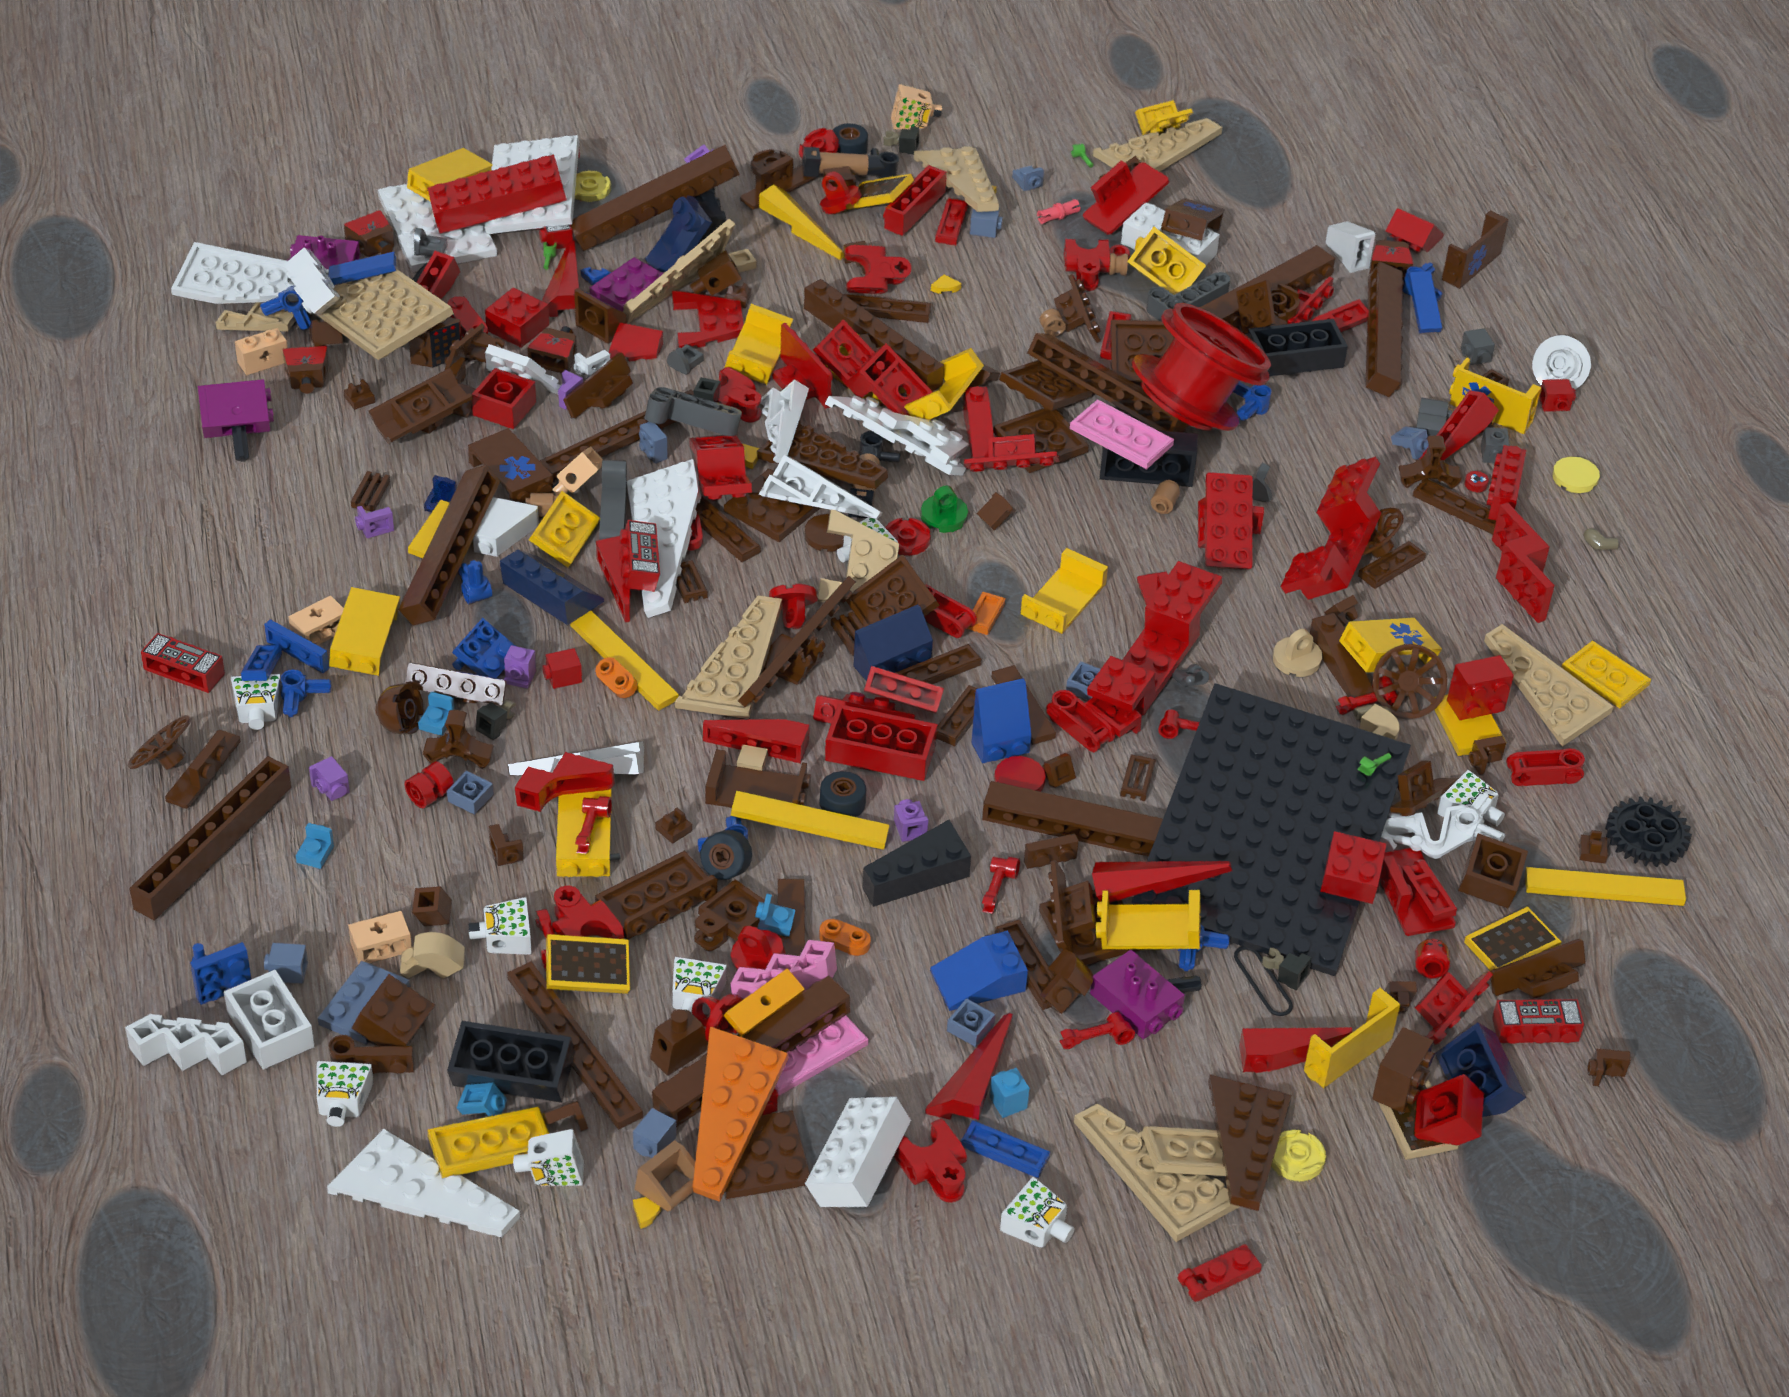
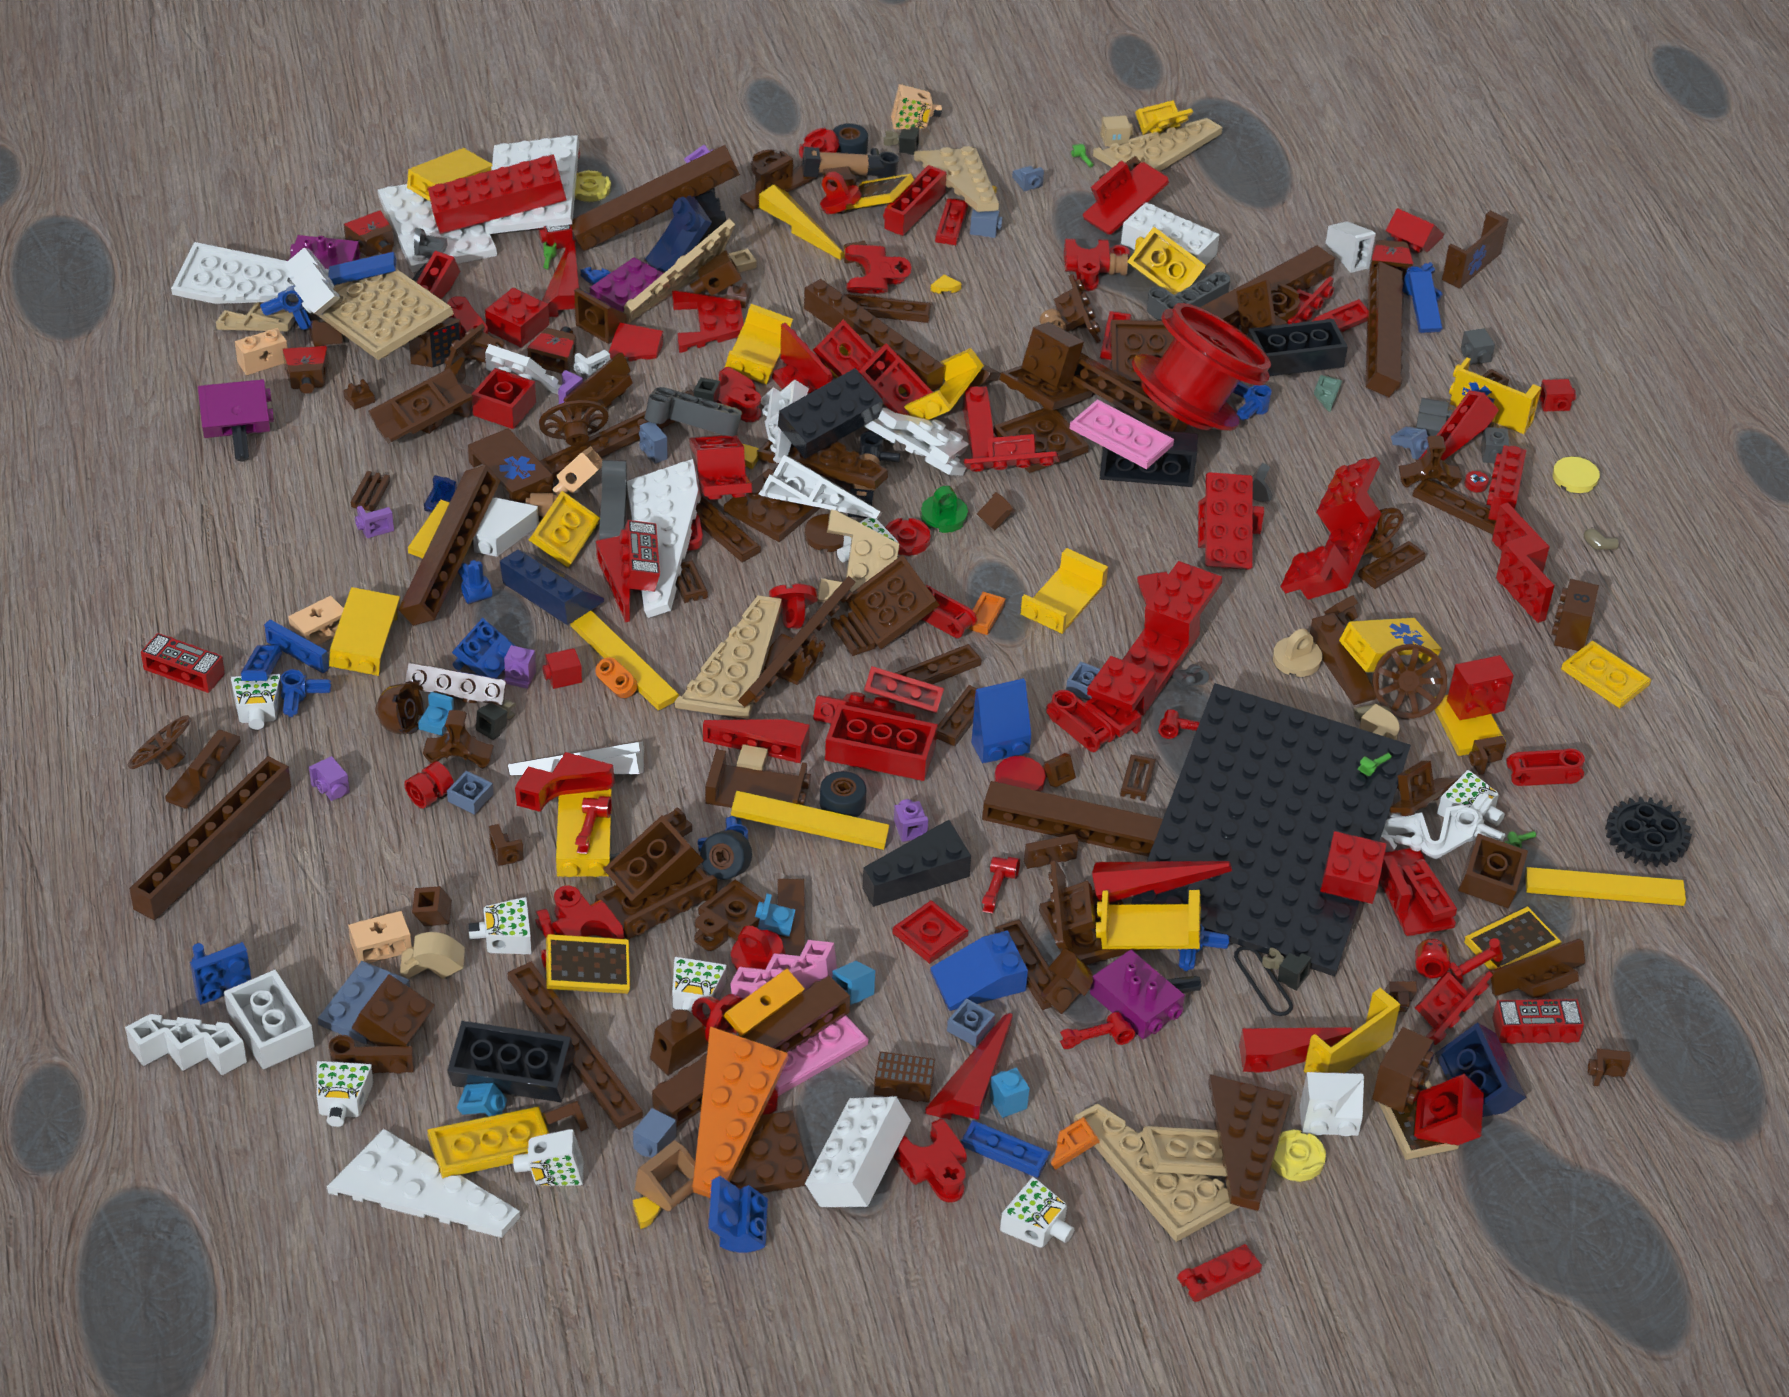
(288, 961): sand blue brick -> none
(316, 846): dark azure bracket -> none
(575, 429): none -> reddish brown wheel
(653, 861): none -> reddish brown slope
(684, 359): dark grey tile -> none
(738, 1216): none -> blue brick
(830, 413): none -> black brick
(844, 936): orange plate -> none
(856, 980): none -> dark azure brick
(893, 642): dark blue slope -> none
(904, 1076): none -> reddish brown brick
(930, 931): none -> red tile
(1040, 726): reddish brown tile -> none
(1052, 354): none -> reddish brown brick
(1058, 211): coral pin -> none
(1073, 1142): none -> orange tile
(1116, 130): none -> tan brick
(1165, 497): medium nougat brick -> none
(1191, 218): reddish brown panel -> none
(1327, 391): none -> sand green tile
(1332, 1104): none -> white slope
(1349, 703): red brick -> none
(1494, 952): none -> red piece
(1515, 840): none -> bright green hand
(1555, 694): tan wing -> none
(1561, 359): white hat -> none
(1574, 614): none -> reddish brown brick
(1593, 847): reddish brown tile -> none

